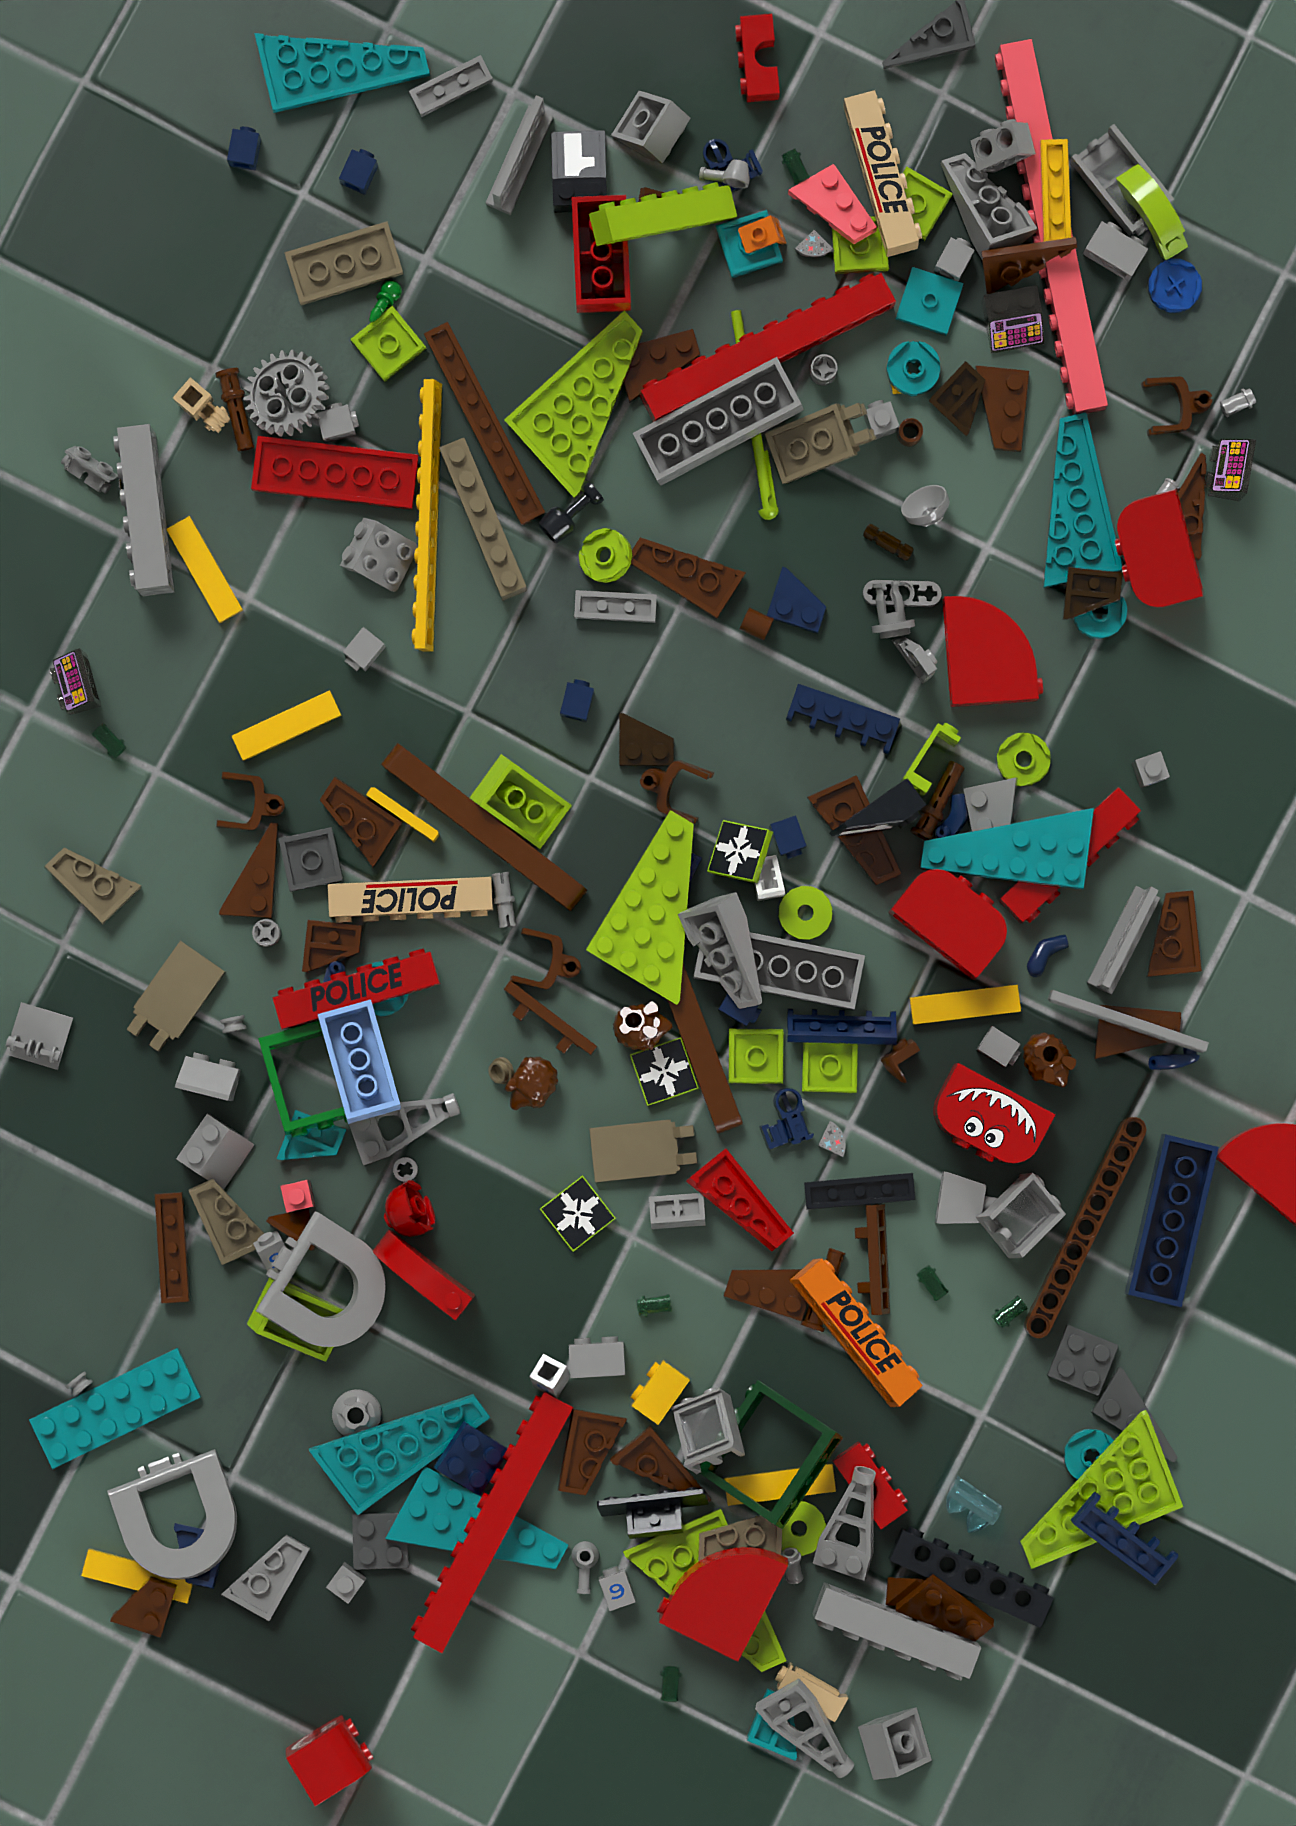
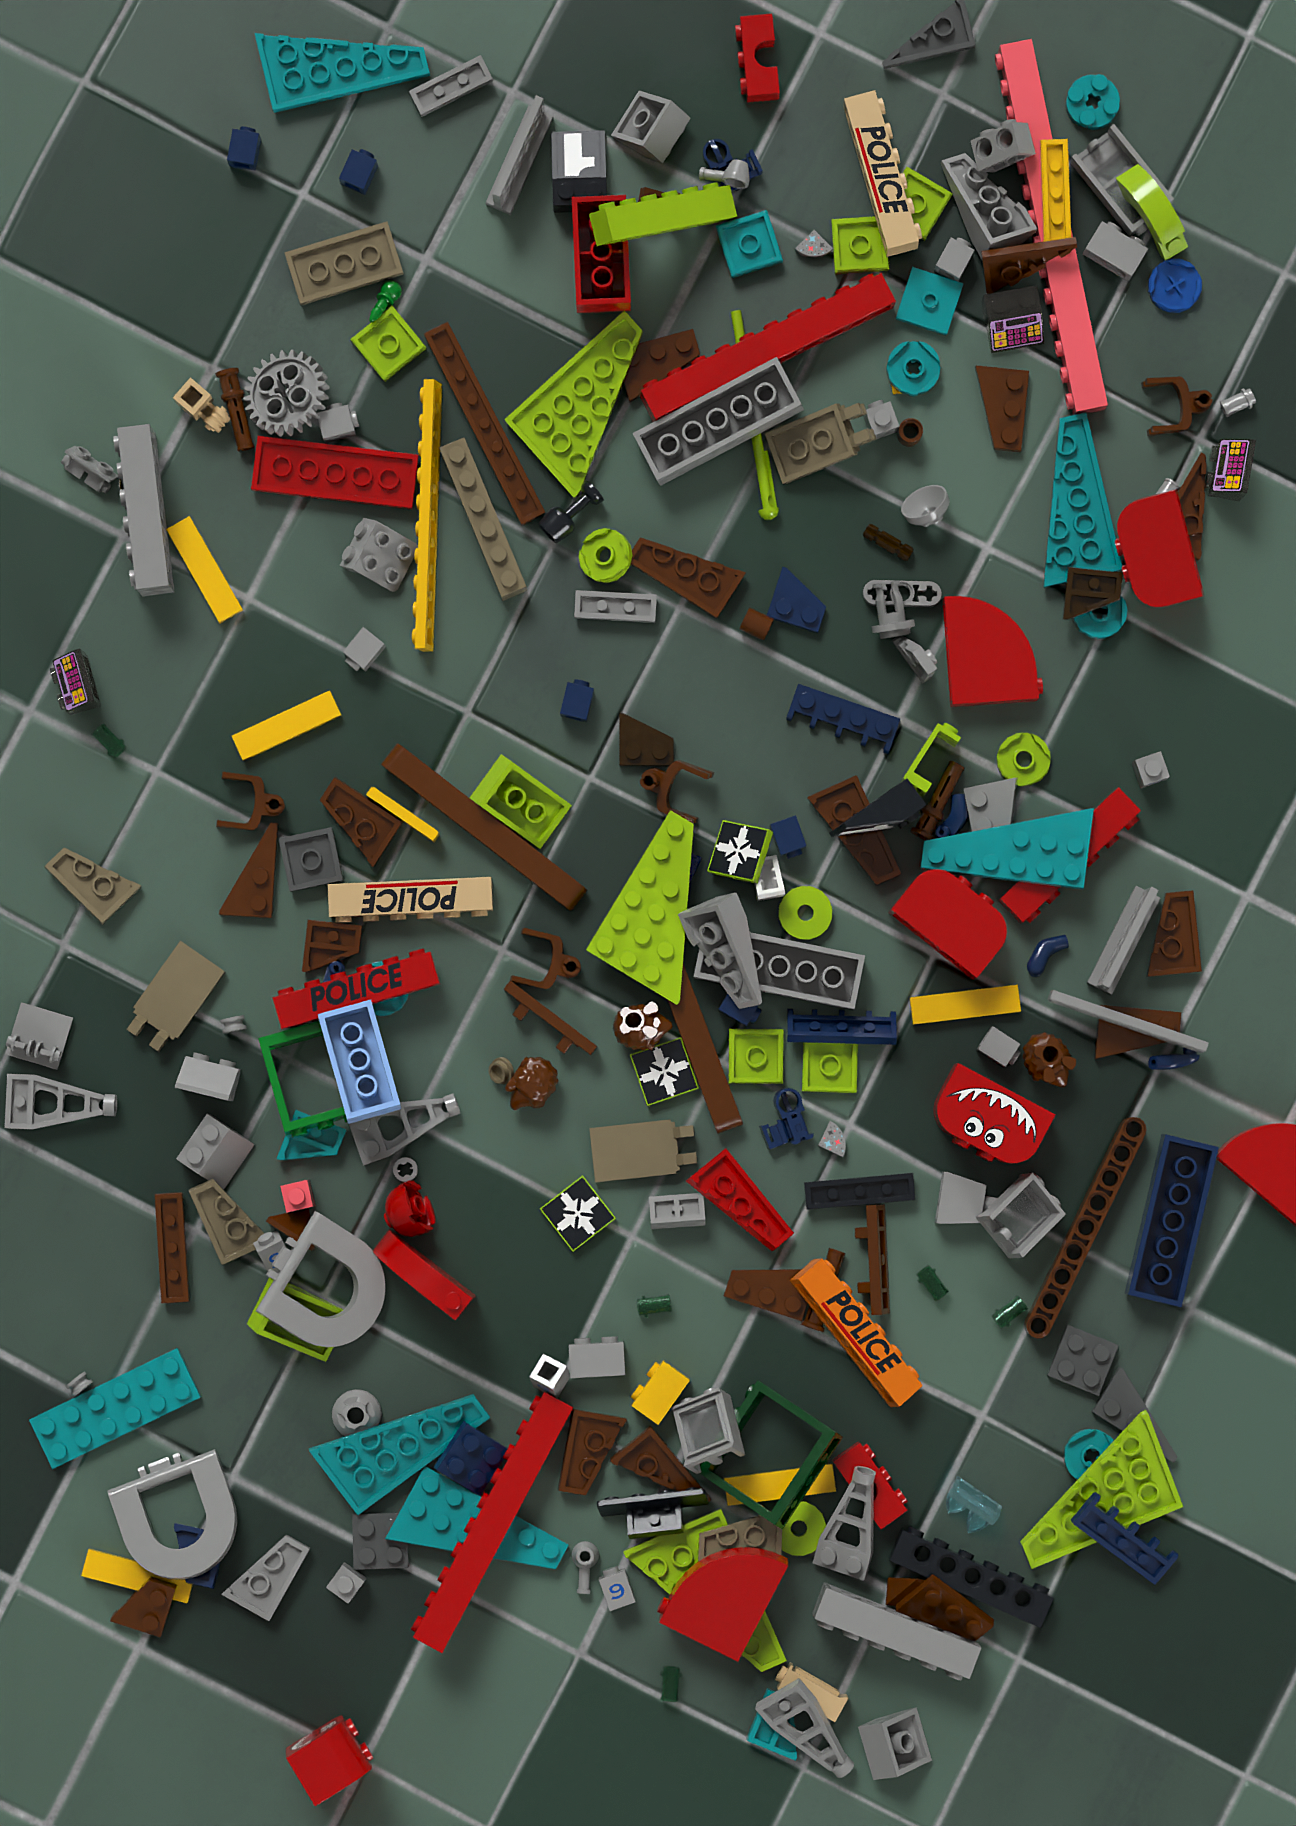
(21, 1102): none -> light grey plate
(262, 933): light grey wheel -> none
(504, 899): light grey pin -> none
(761, 234): orange bracket -> none
(793, 1571): light grey pin -> none
(795, 166): clear green pin -> none
(822, 365): light grey wheel -> none
(835, 203): coral wing -> none
(900, 1052): reddish brown plate -> none
(960, 397): dark brown wing -> none
(1100, 88): none -> teal plate

